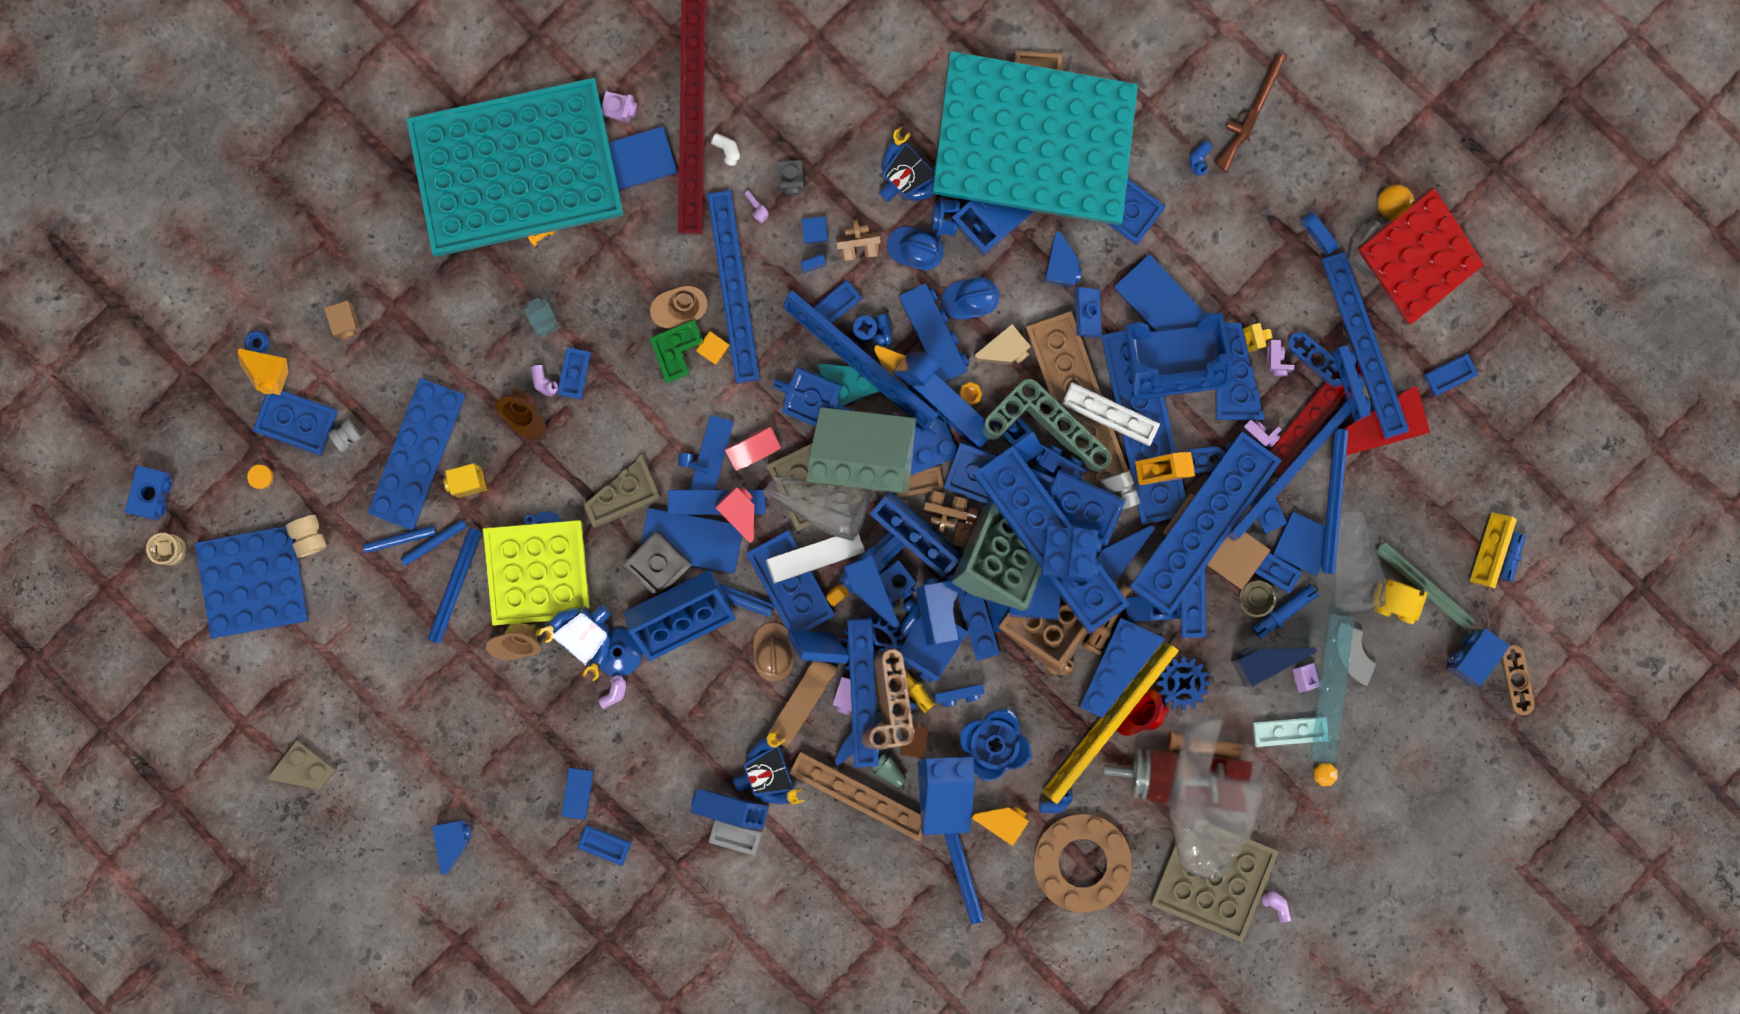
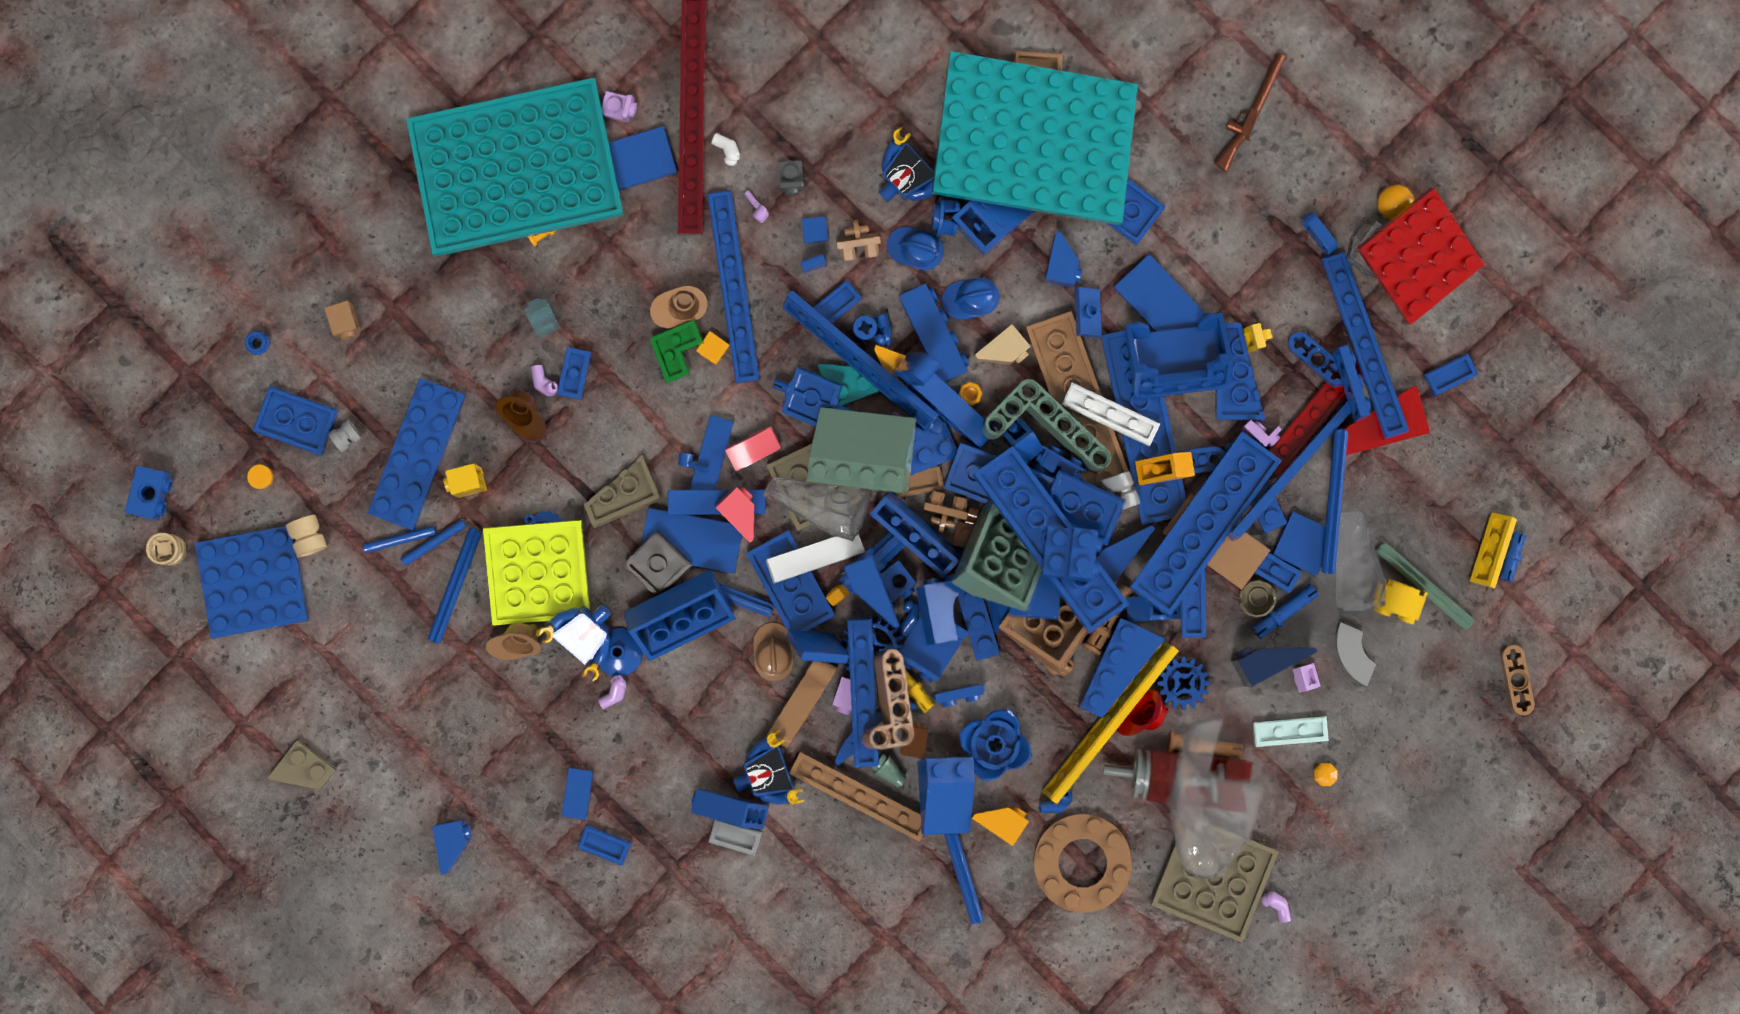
(264, 370): light orange slope -> none
(1197, 160): blue arm -> none
(1275, 355): lavender bracket -> none
(1332, 688): clear light blue tile -> none
(1477, 656): blue brick -> none

